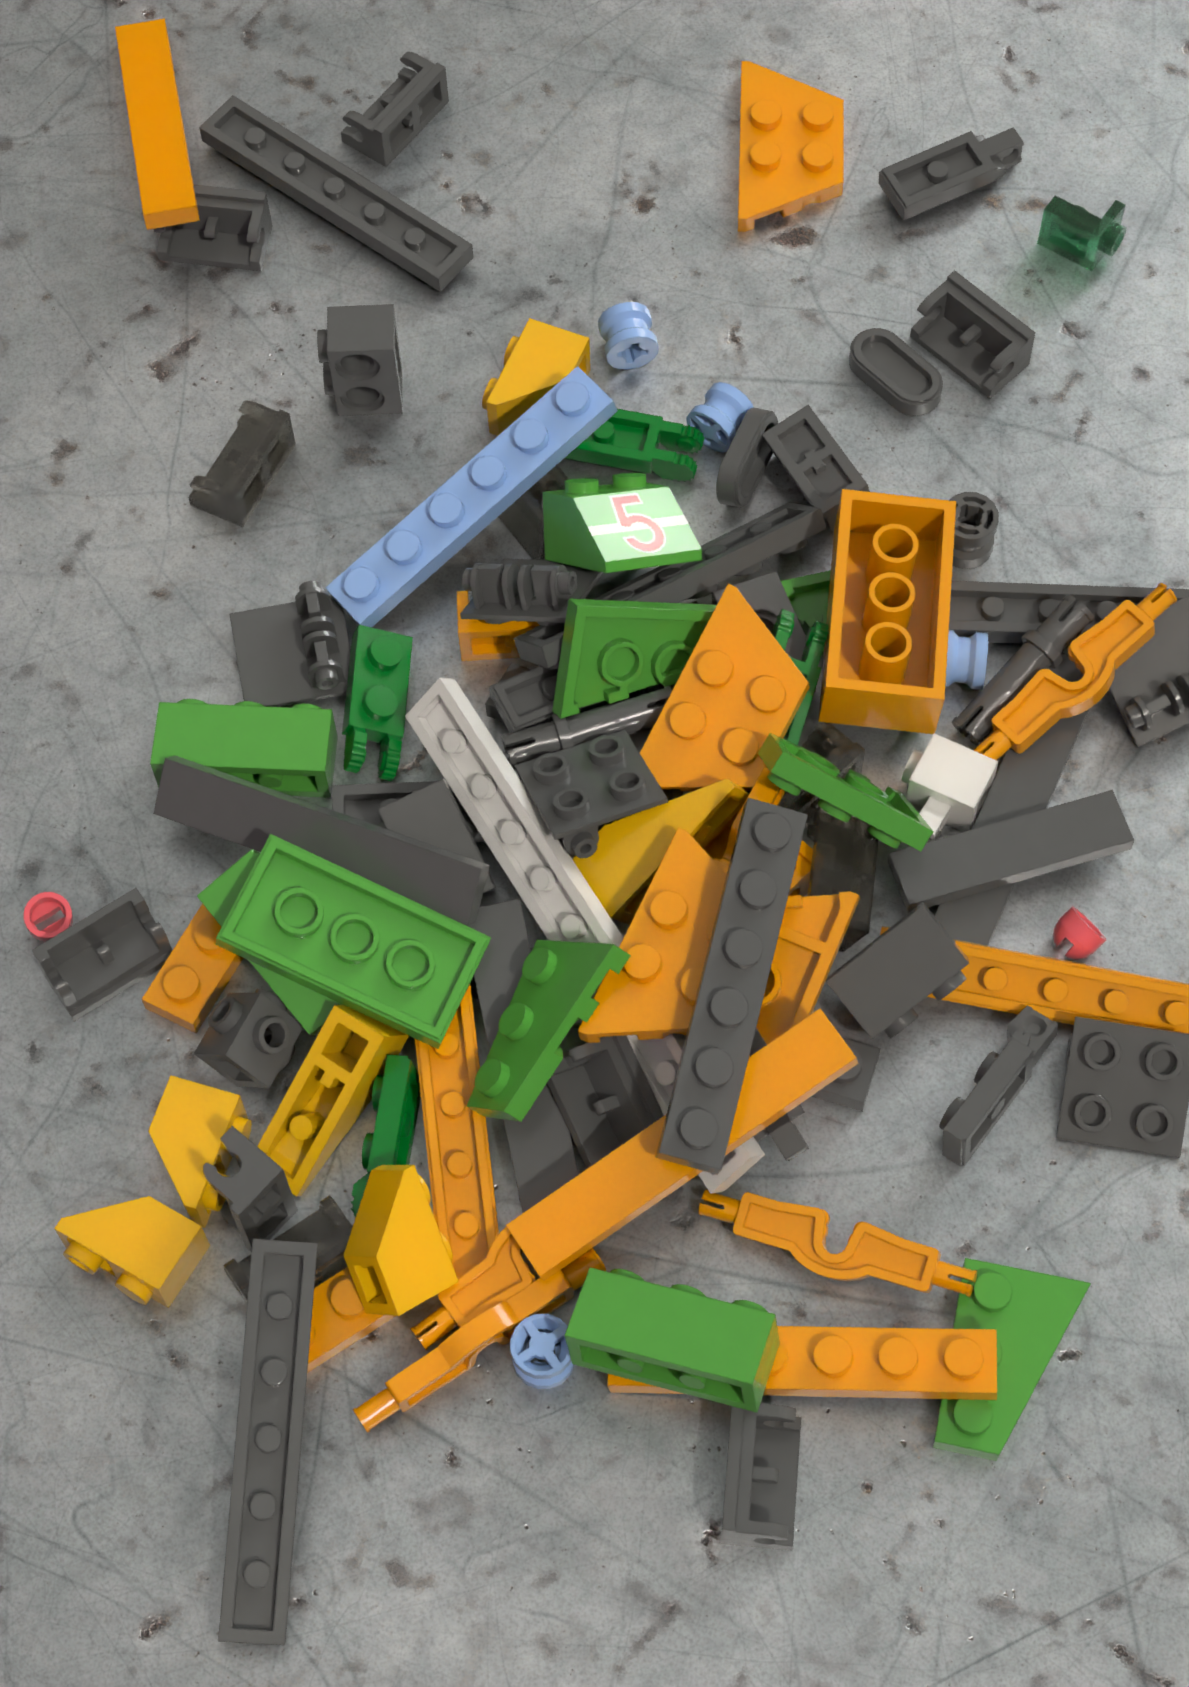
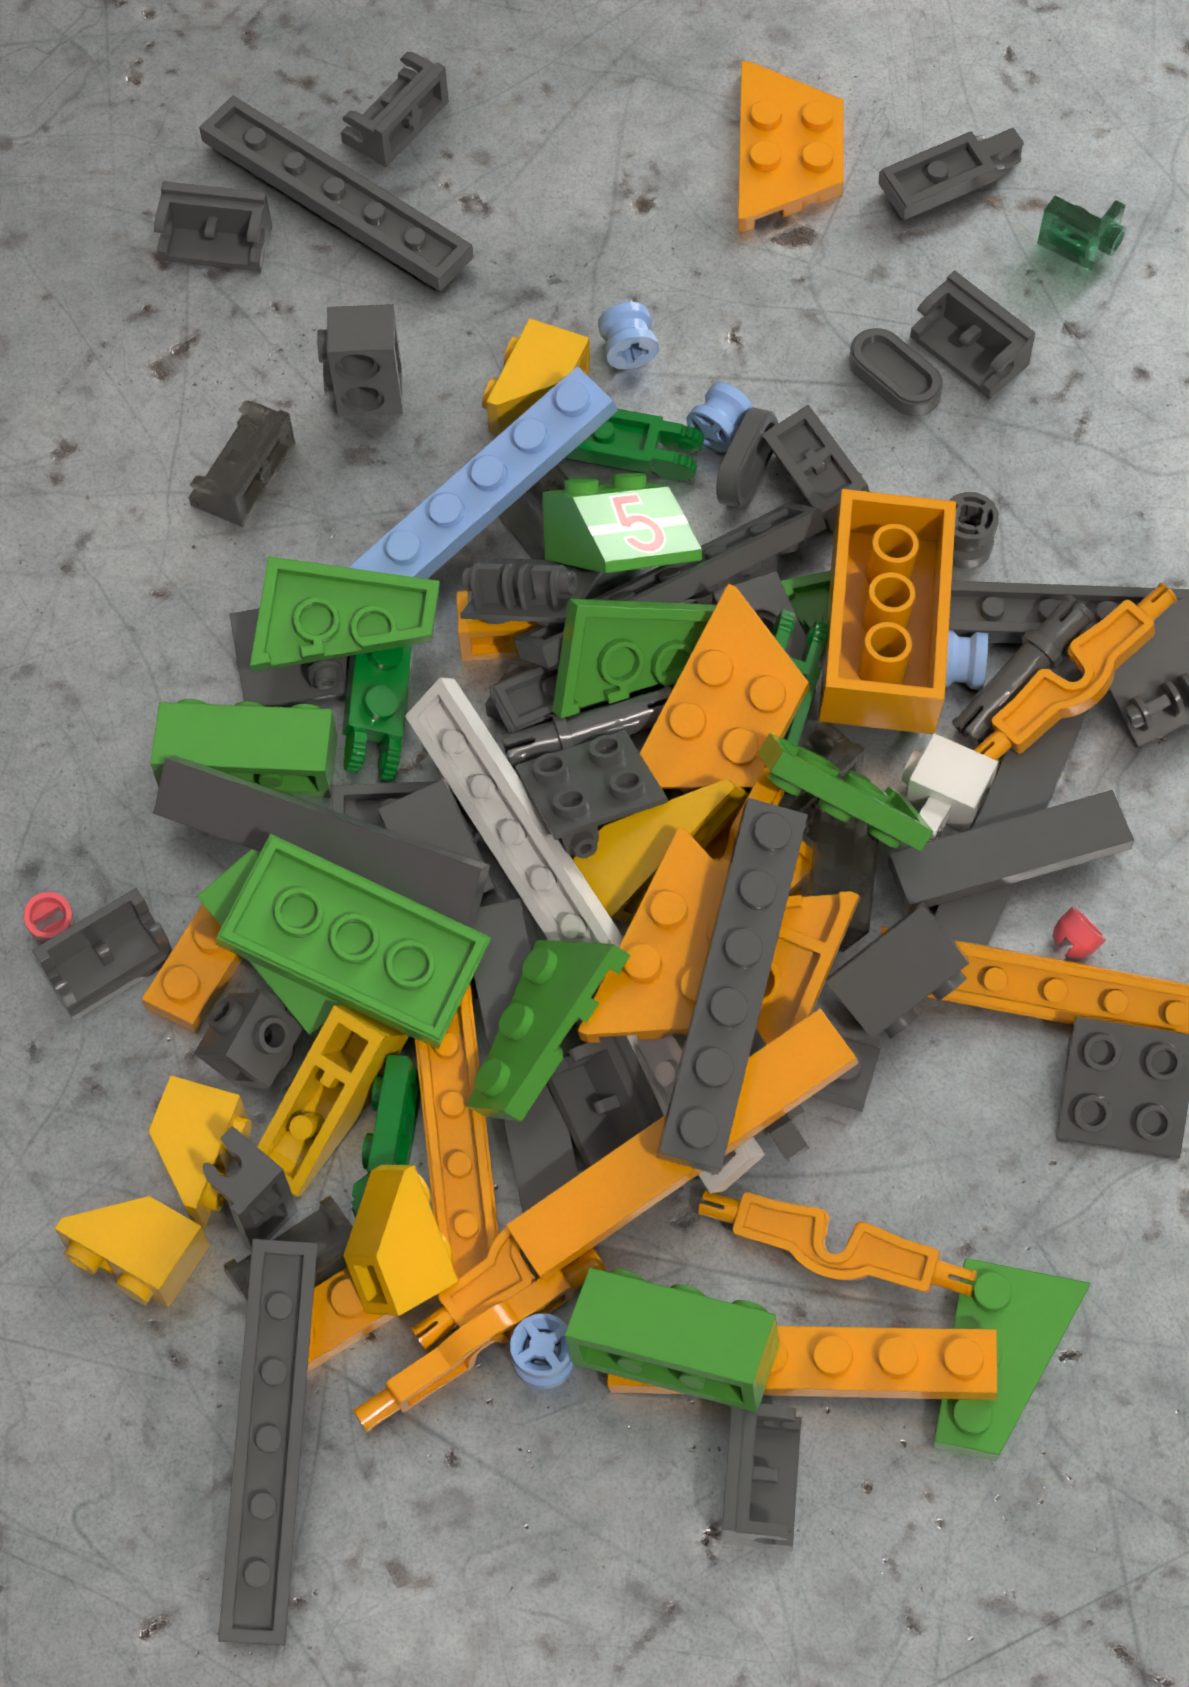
(156, 125): light orange tile -> none
(338, 612): none -> bright green wing
(998, 1084): dark grey hinge -> none

